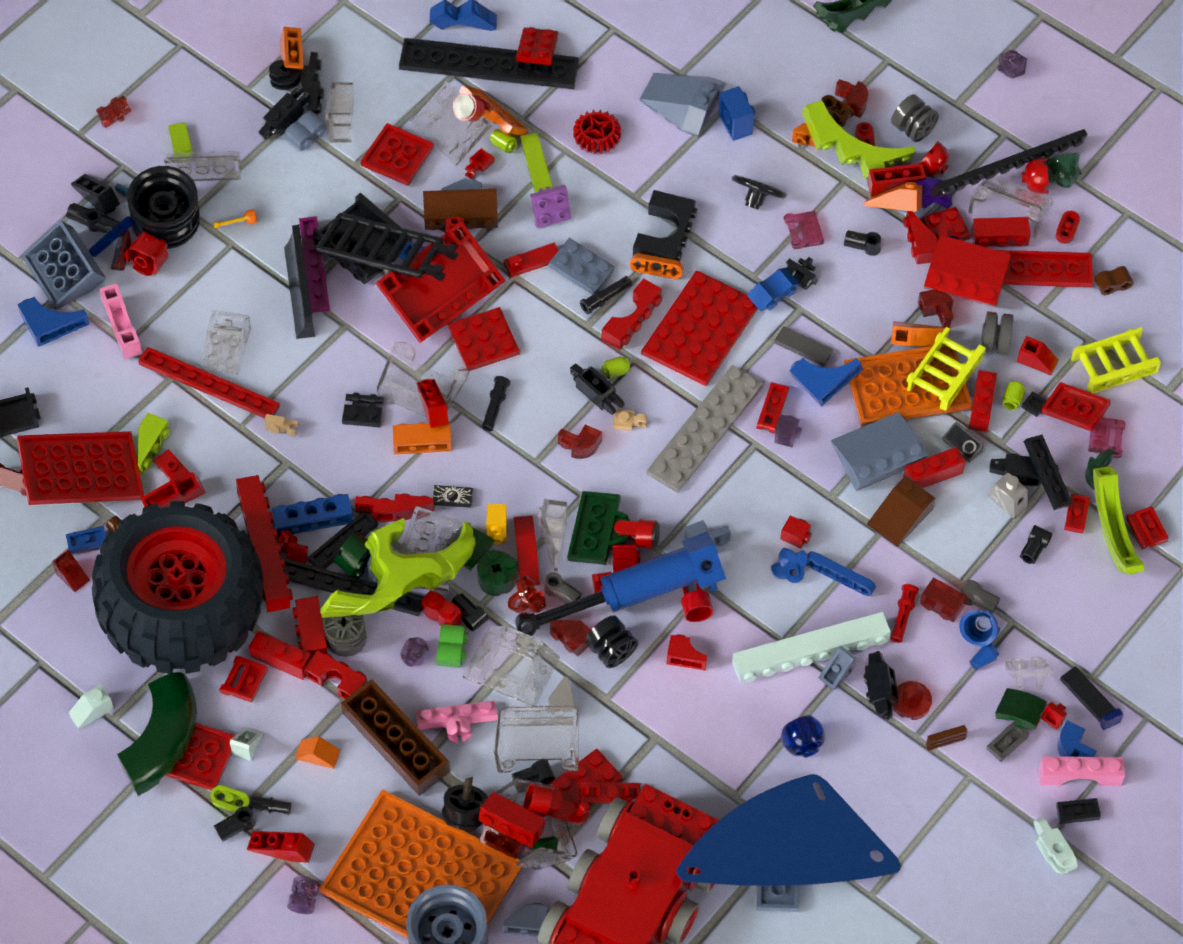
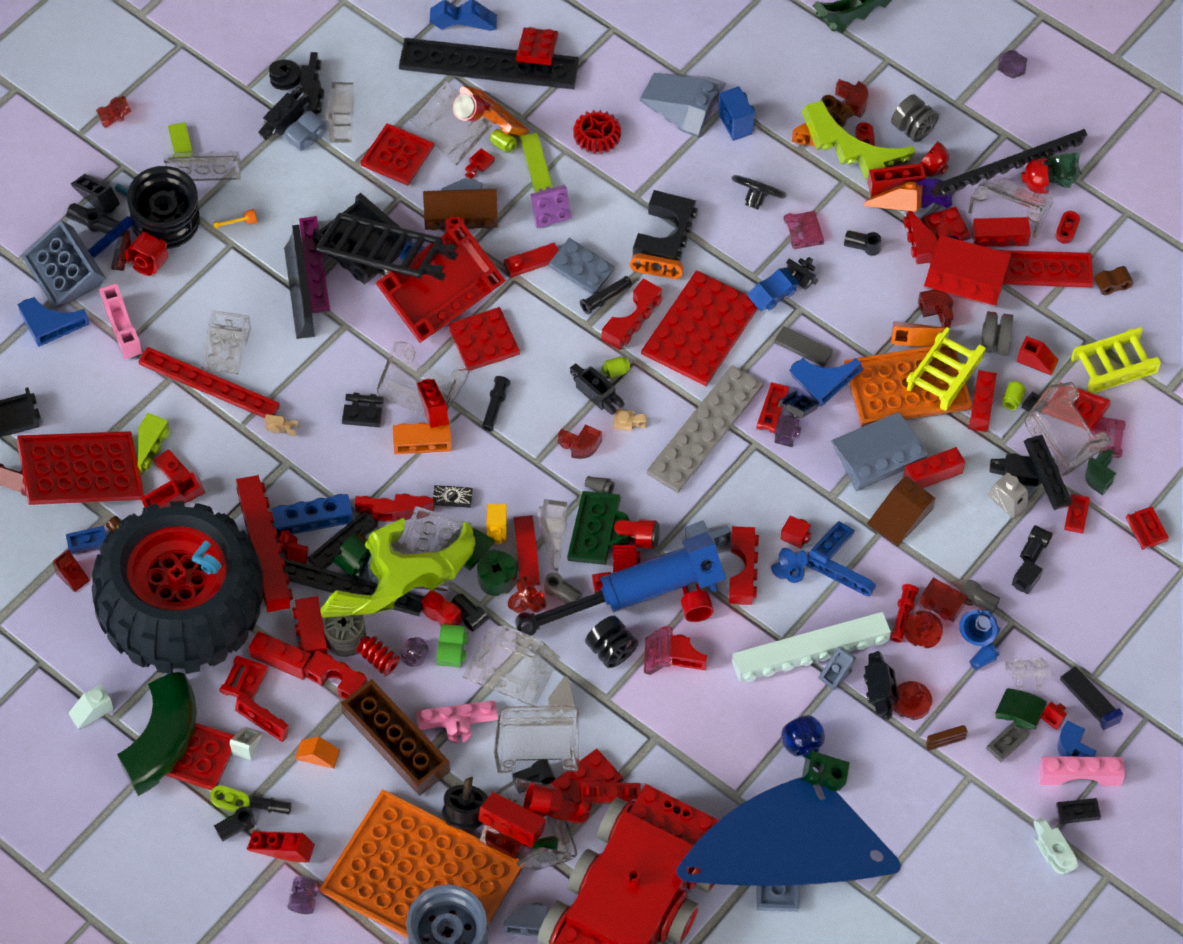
(208, 563): none -> dark azure plate
(261, 717): none -> red plate
(291, 47): orange slope -> none
(377, 655): none -> red piece
(571, 634): clear red slope -> none
(600, 485): none -> dark grey cone
(654, 656): none -> clear pink plate
(743, 545): none -> red arch
(798, 405): none -> black plate
(826, 766): none -> dark green brick
(832, 542): none -> blue tile
(923, 629): none -> clear red tile
(966, 443): slope -> none
(1027, 576): none -> black brick
(1064, 428): none -> clear windscreen
(1113, 523): lime arch -> none

